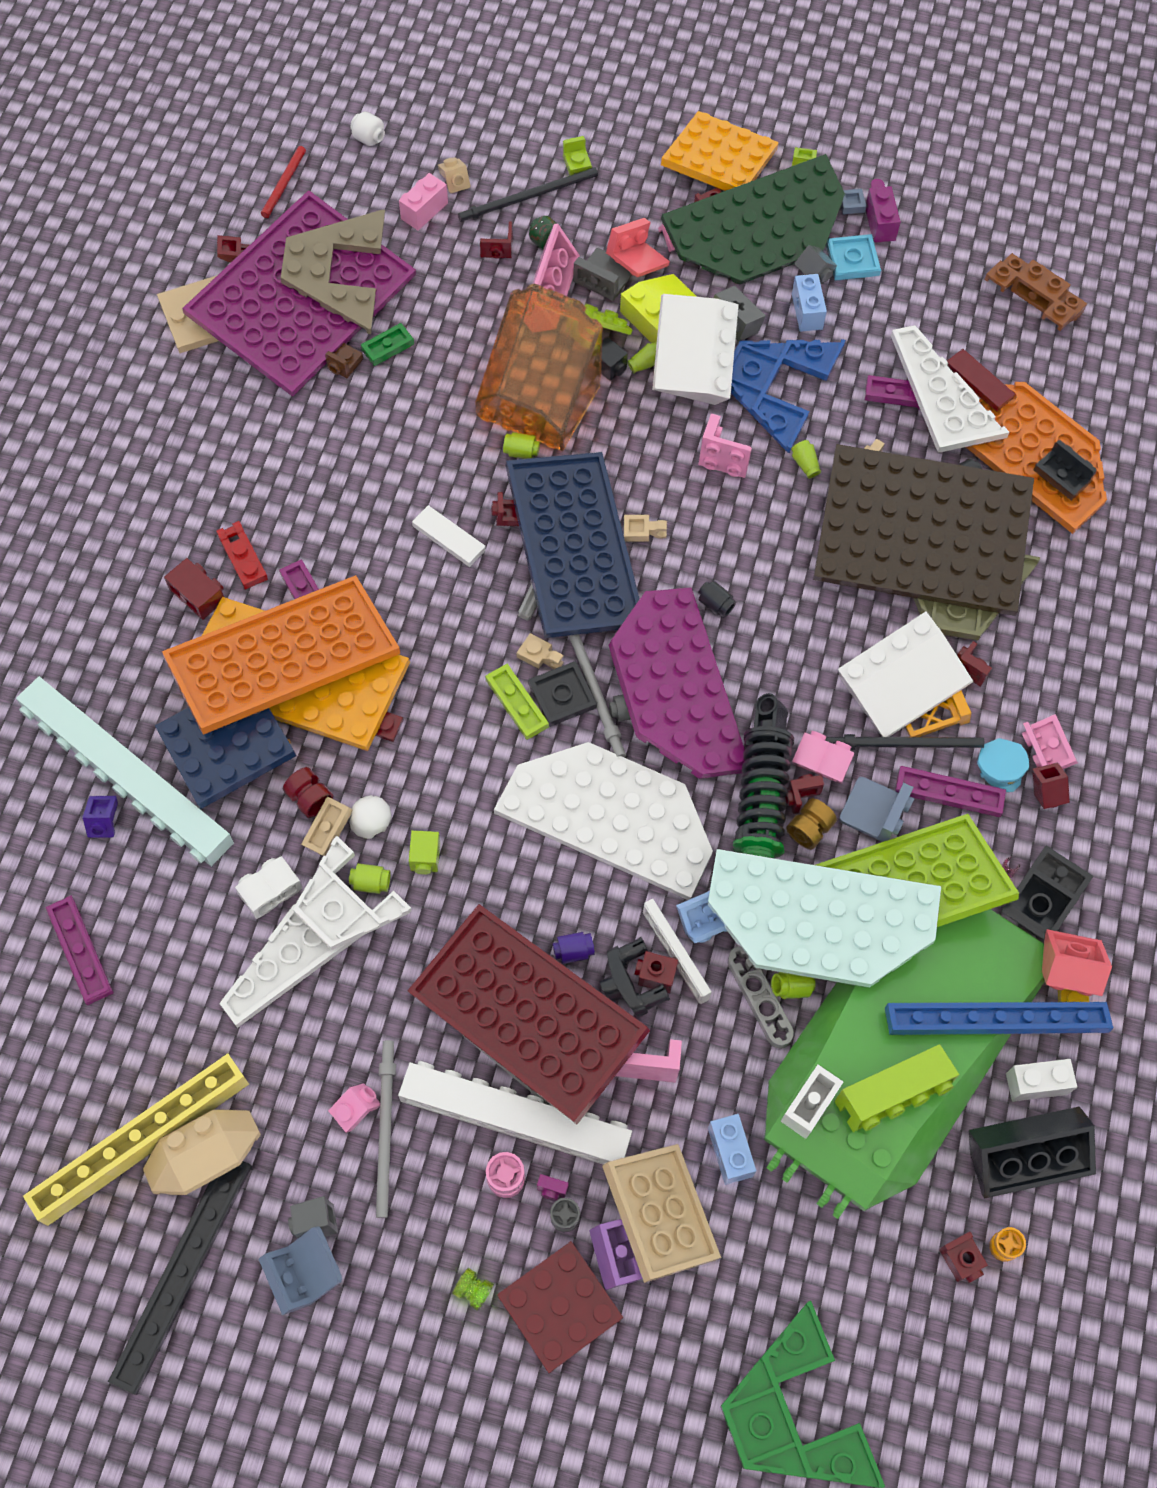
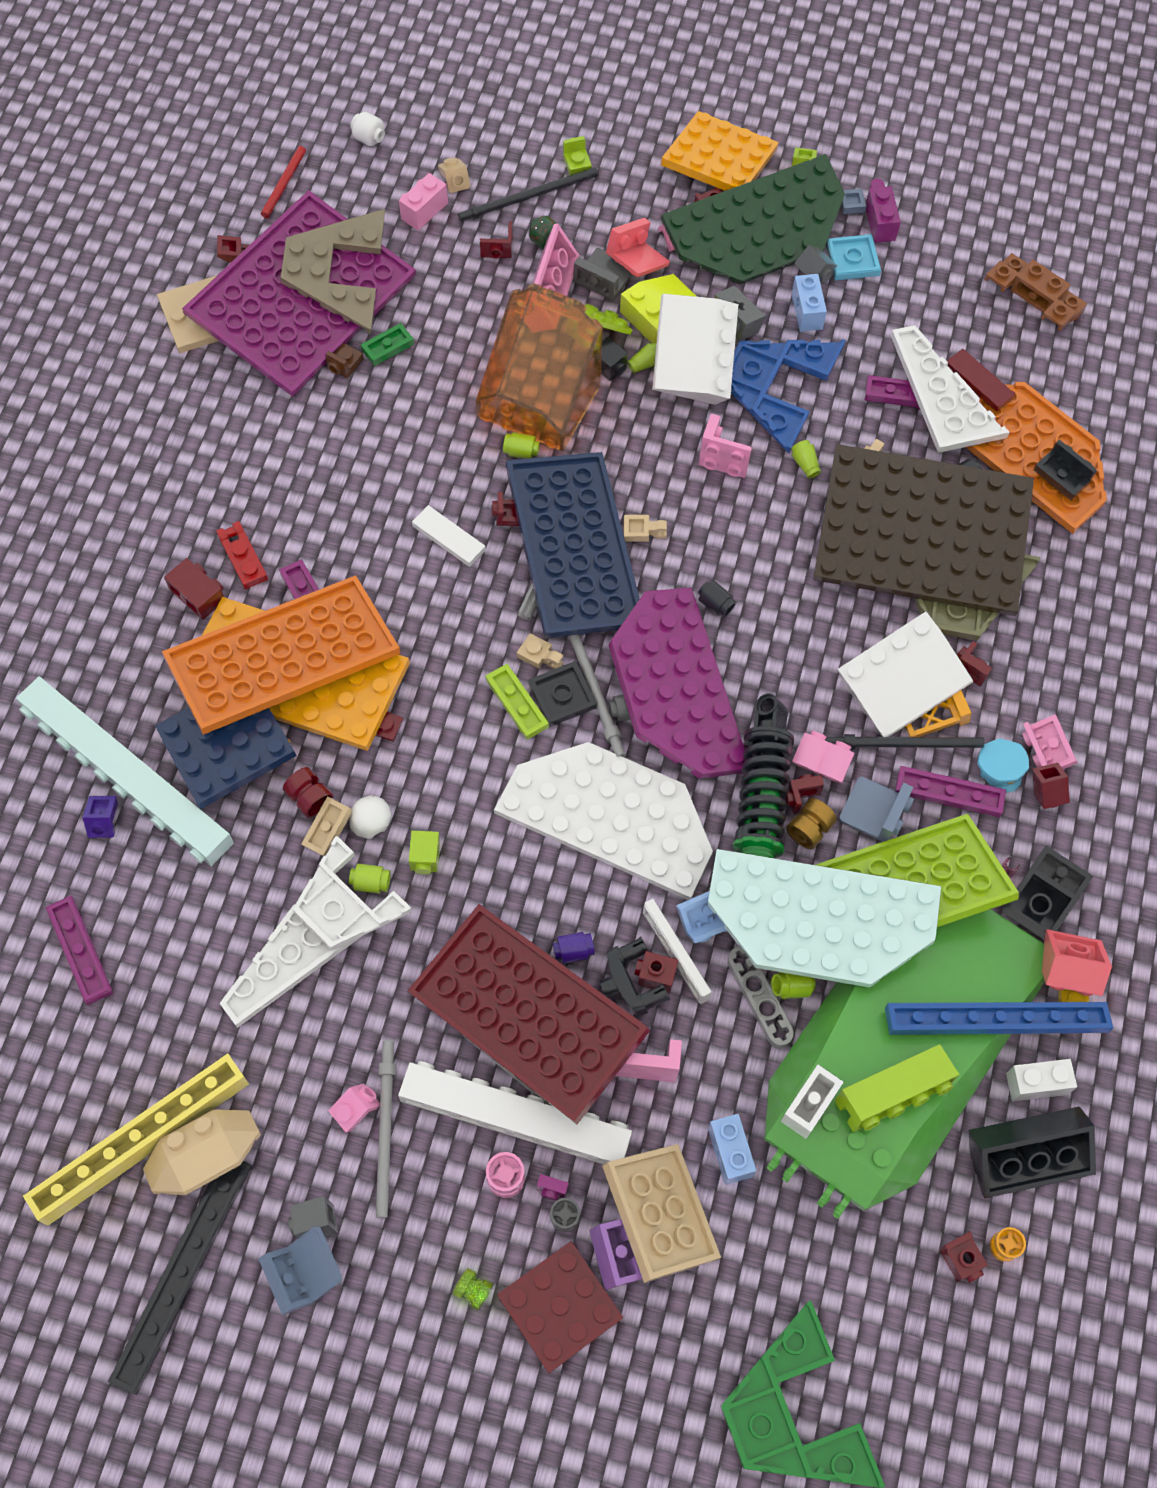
(268, 887): white brick -> none

